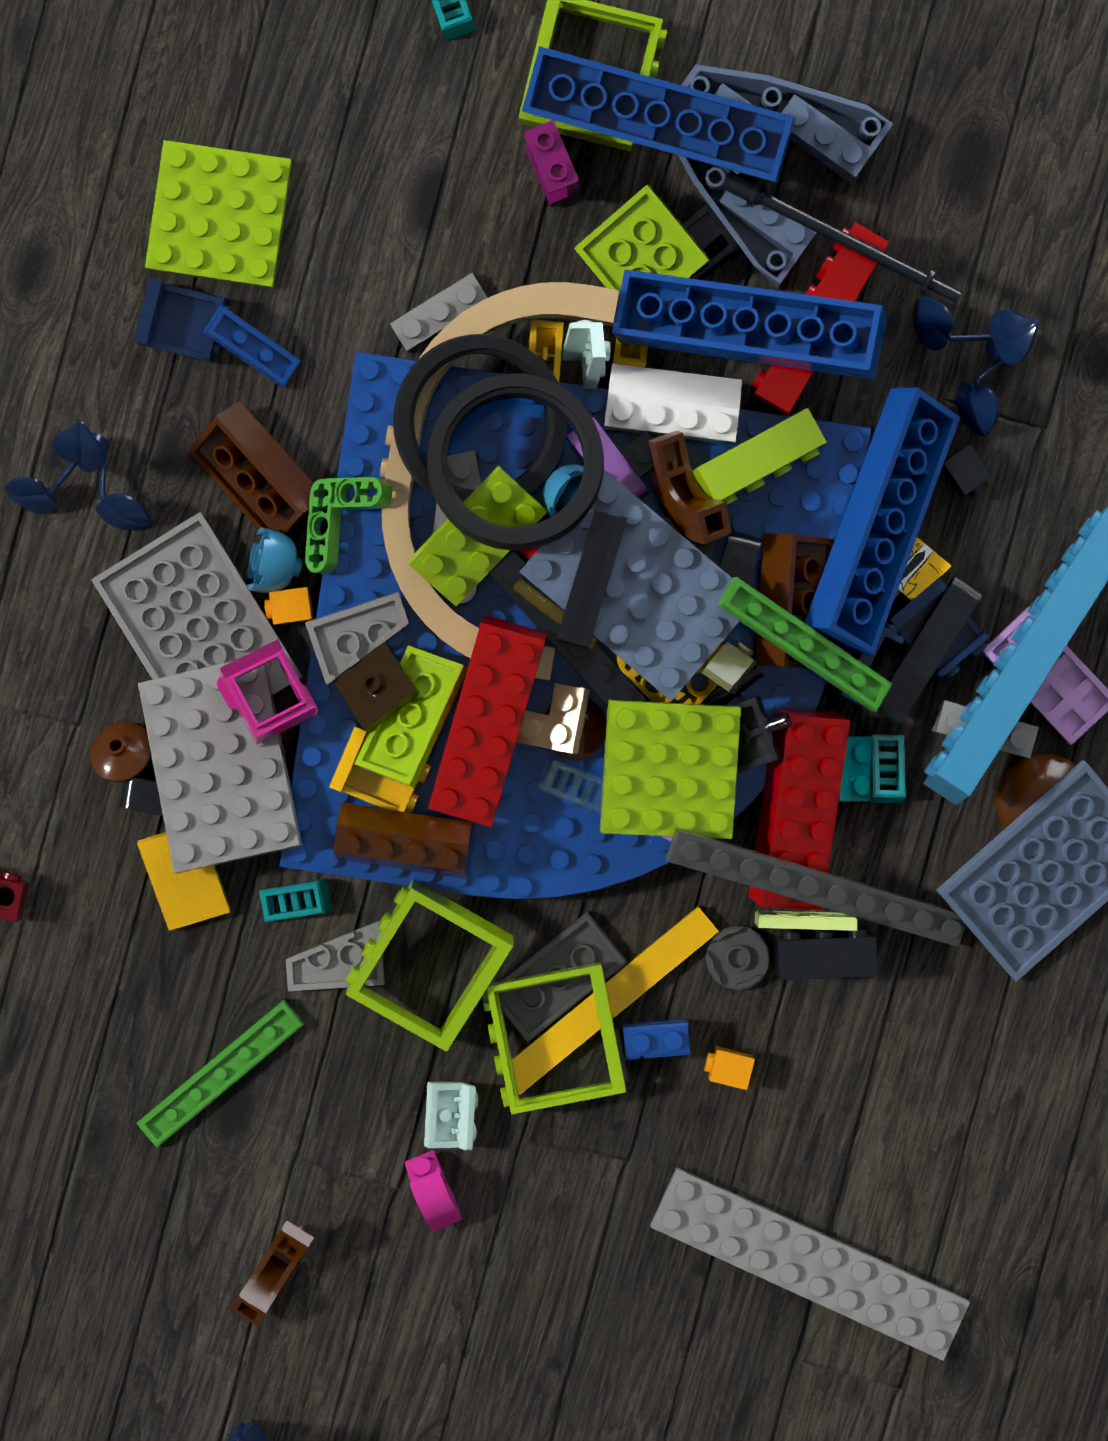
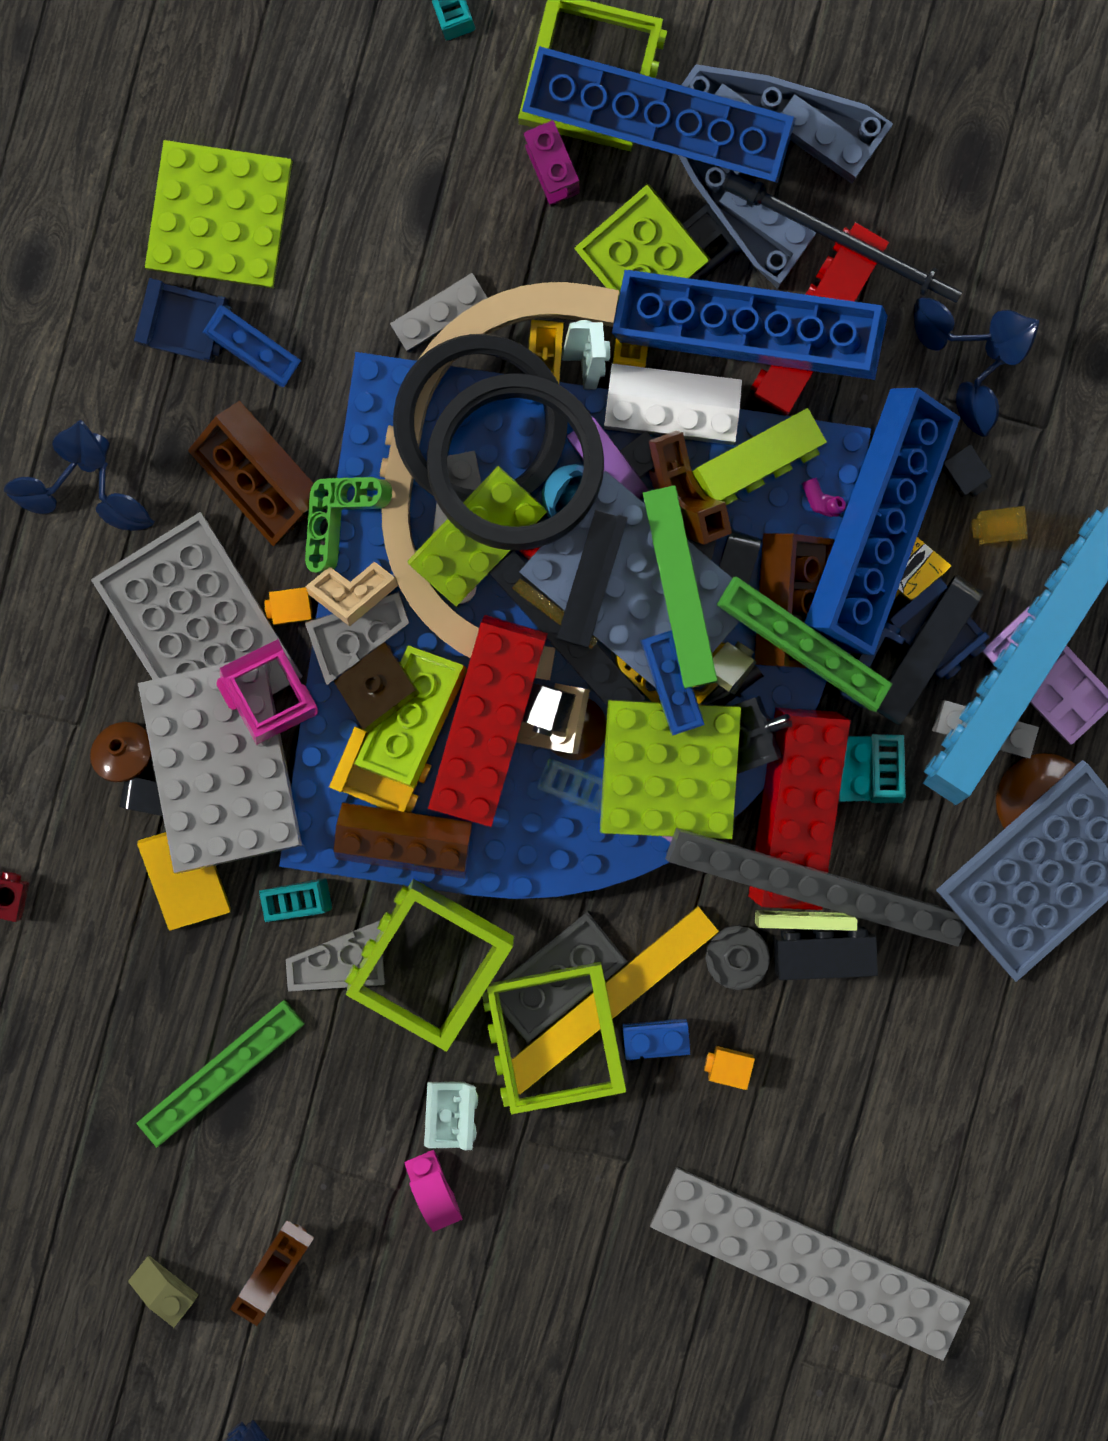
(162, 1291): none -> olive slope
(272, 562): dark azure cylinder -> none
(354, 598): none -> tan plate
(548, 709): none -> brick
(677, 702): none -> blue tile
(680, 587): none -> bright green tile
(821, 502): none -> magenta arm
(1000, 526): none -> clear yellow slope

